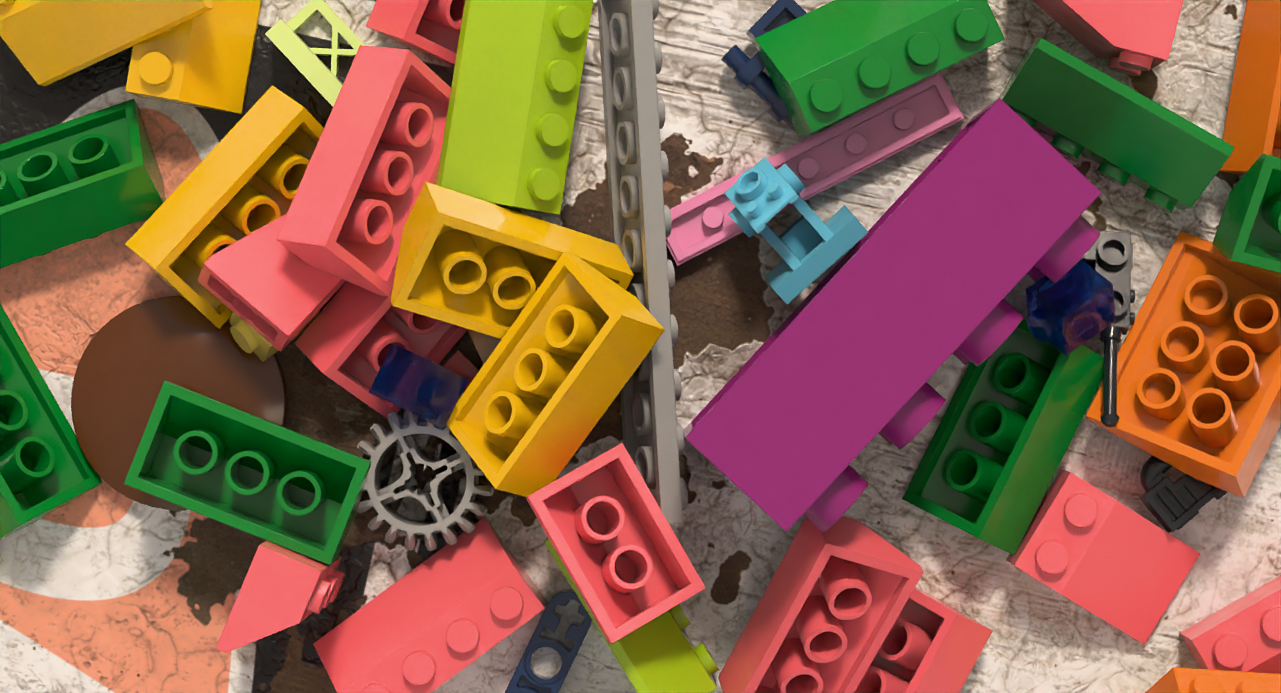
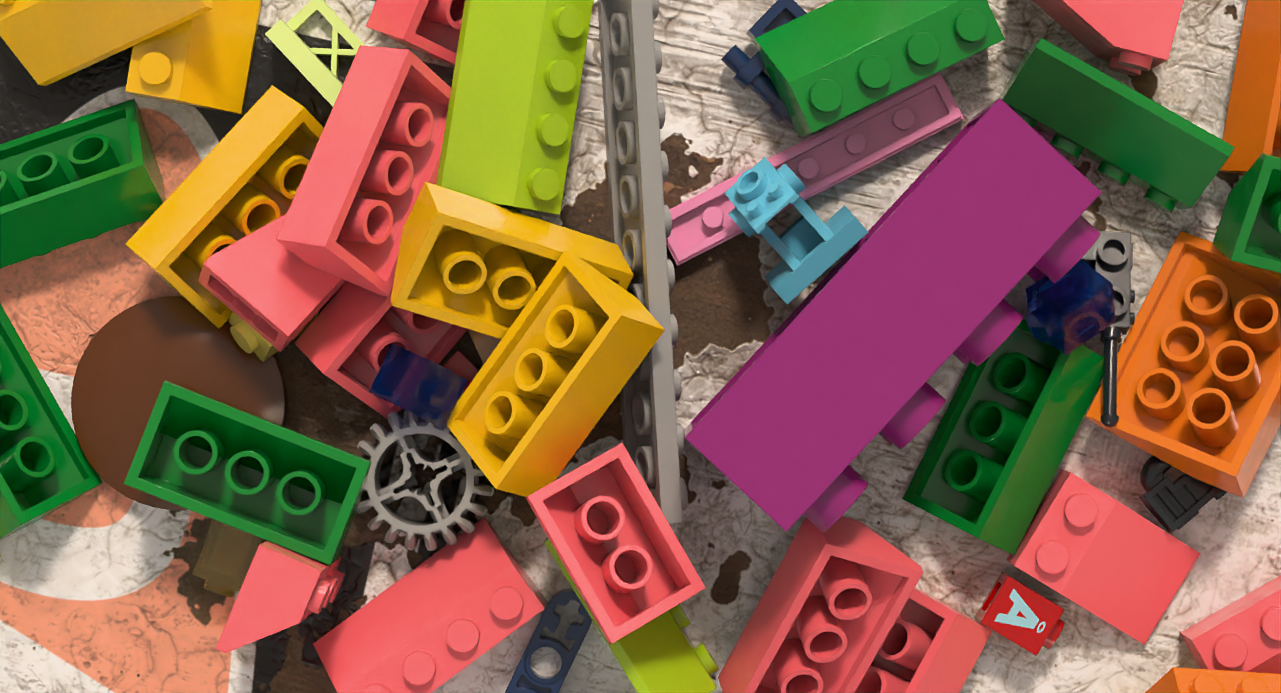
(225, 558): none -> clear yellow brick
(1021, 614): none -> red brick

